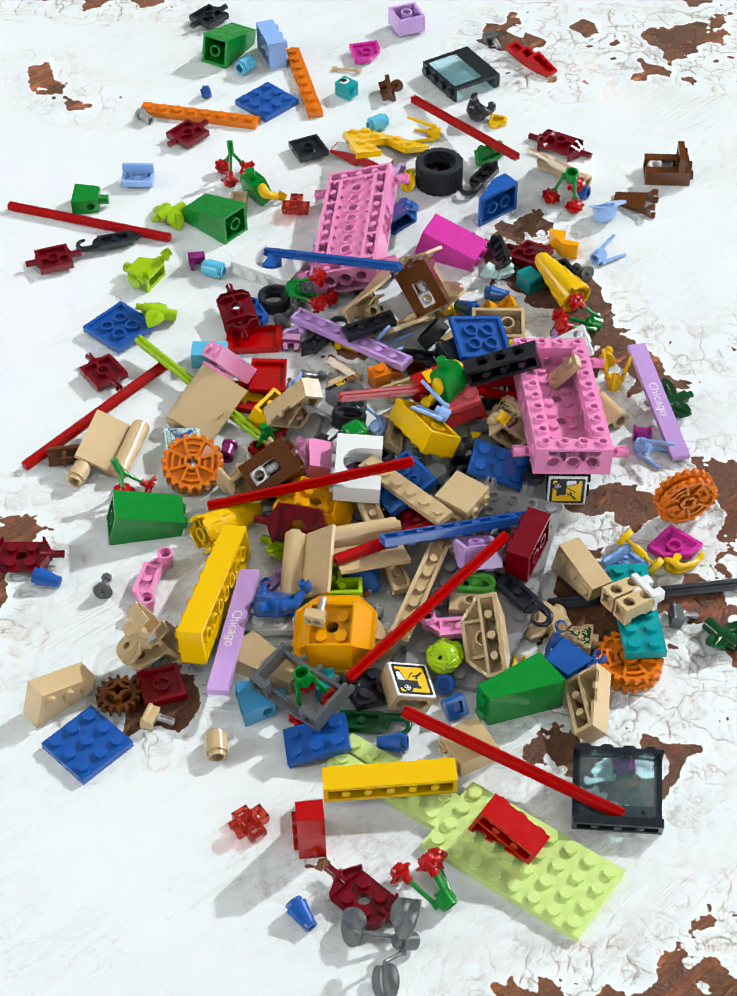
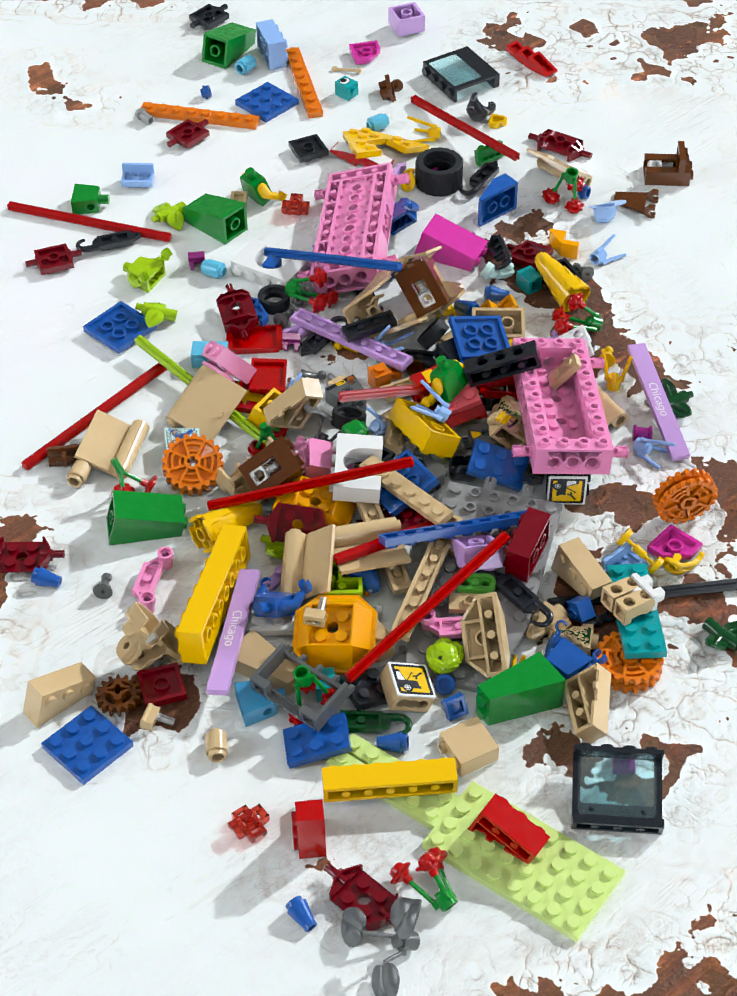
(103, 372): dark red plate -> none
(225, 166): red plant -> none
(229, 446): magenta bush -> none
(339, 366): tan plate -> none
(464, 496): tan piece -> none
(491, 38): dark grey piece -> none
(512, 762): red axle -> none
(580, 608): none -> blue plate
(598, 620): none -> black piece
(677, 614): dark grey piece -> none

